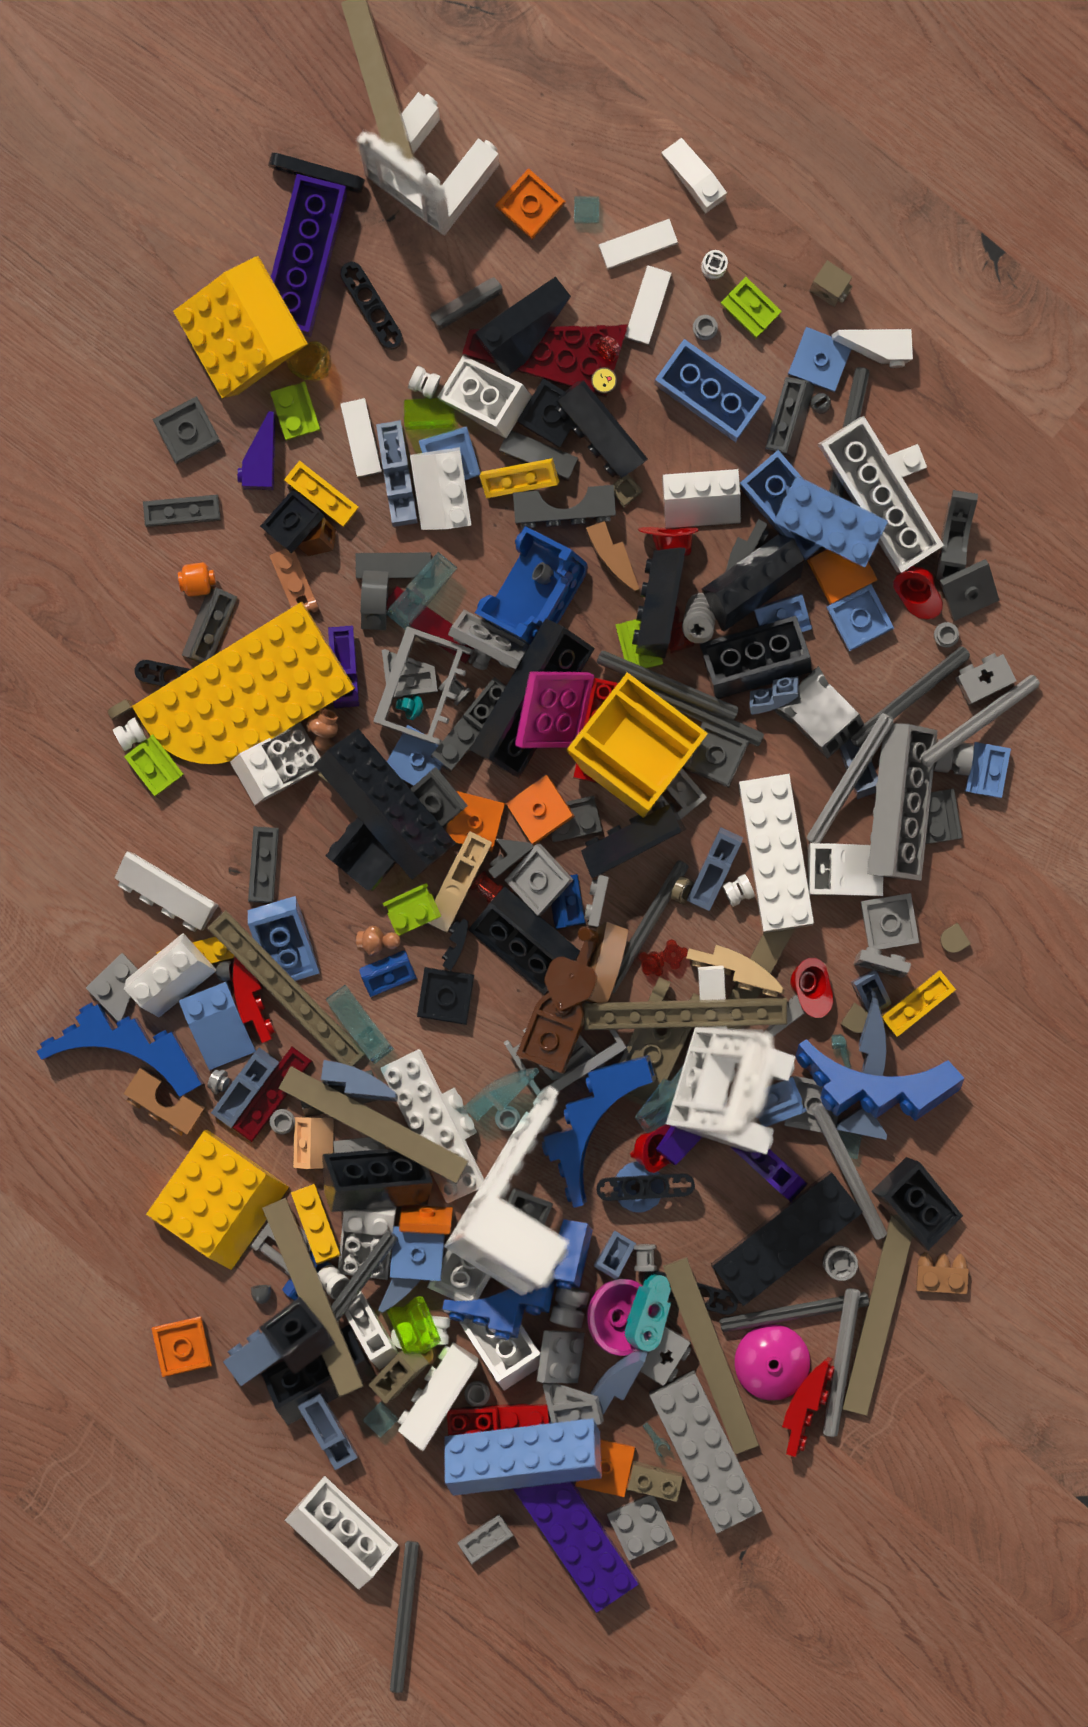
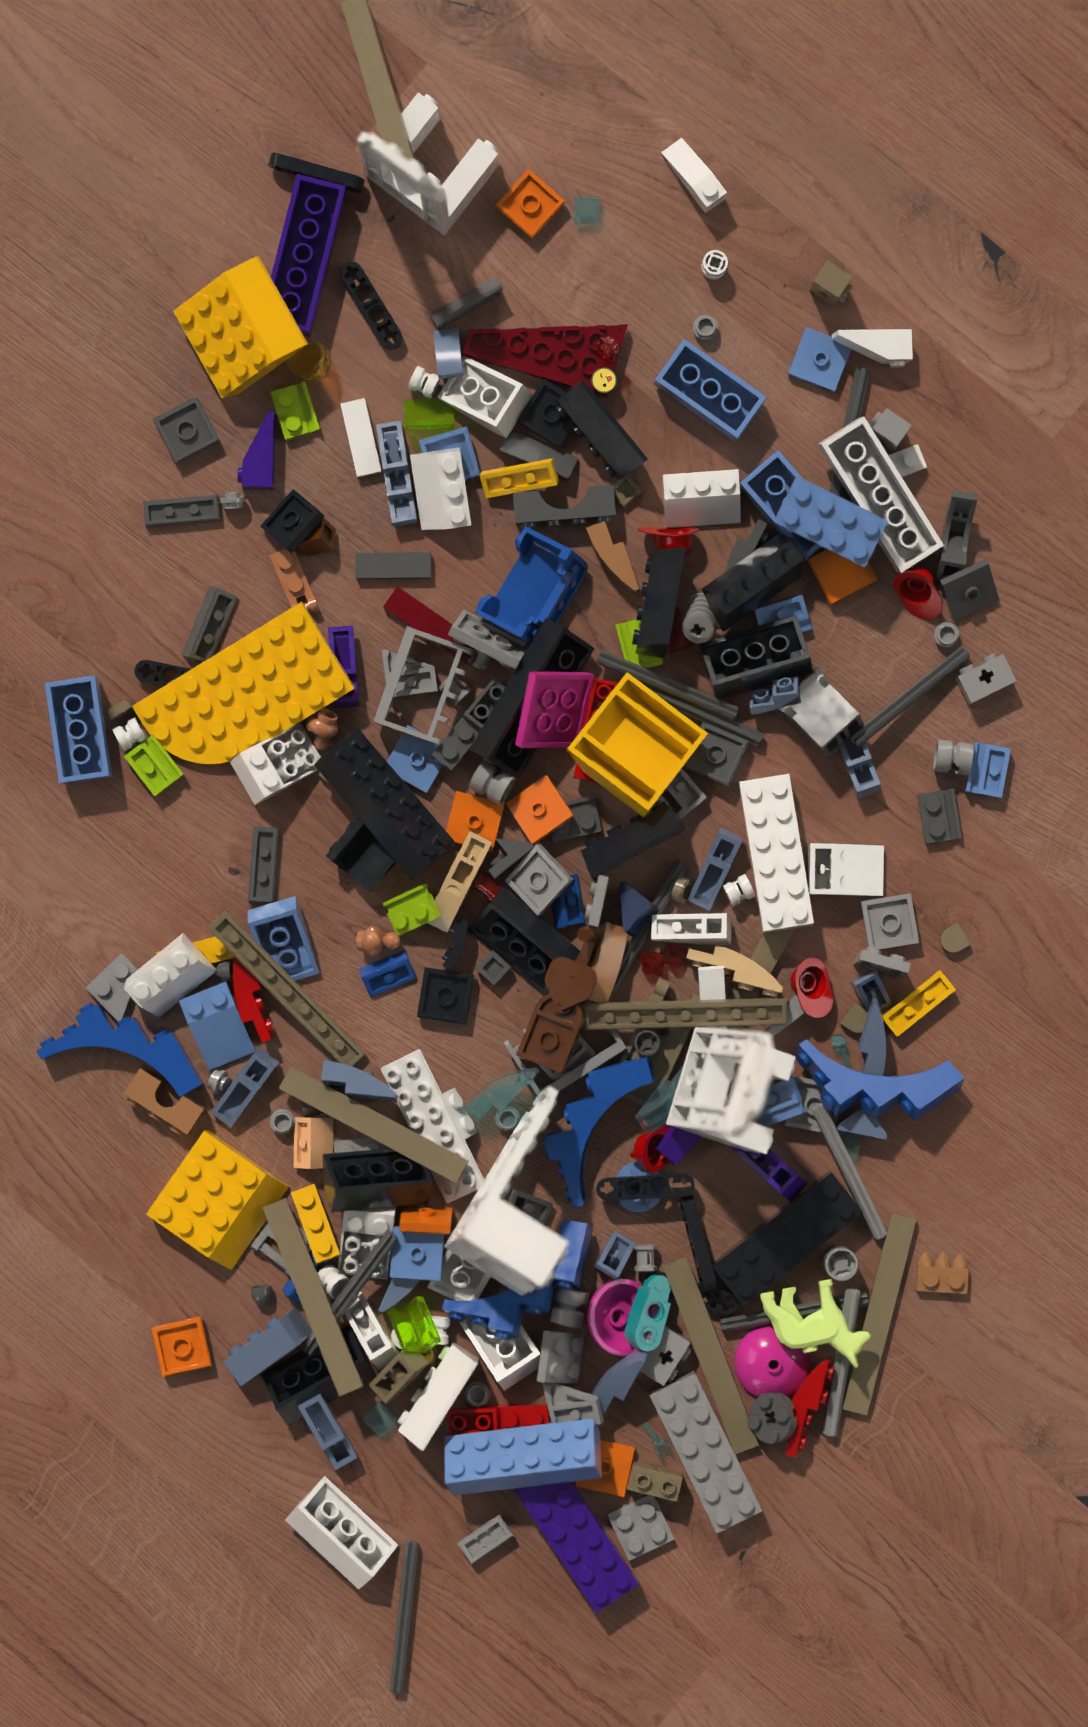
(78, 730): none -> medium blue brick
(165, 891): white slope -> none
(196, 579): orange head -> none
(232, 500): none -> light grey plate
(269, 1096): dark red tile -> none
(297, 1335): black slope -> none
(321, 494): yellow plate -> none
(359, 1024): clear light blue slope -> none
(374, 600): dark grey brick -> none
(412, 707): teal plate -> none
(421, 591): clear light blue slope -> none
(439, 797): dark grey plate -> none
(448, 353): none -> sand blue slope
(493, 783): none -> light grey wheel
(493, 967): none -> dark grey plate
(519, 329): black wedge -> none
(542, 573): dark grey hinge -> none
(635, 909): none -> dark blue slope
(638, 244): white tile -> none
(646, 1045): none -> dark grey wheel
(647, 305): white tile -> none
(692, 928): none -> white slope
(697, 1243): none -> black beam
(750, 307): lime plate -> none
(760, 1420): none -> dark grey plate
(790, 416): dark grey slope -> none
(821, 1327): none -> yellowish green animal
(824, 407): dark grey hinge -> none
(850, 778): light grey axle -> none
(860, 617): medium blue plate -> none
(889, 429): none -> light grey brick
(901, 803): light grey brick -> none
(917, 1202): black slope -> none
(979, 721): light grey axle -> none

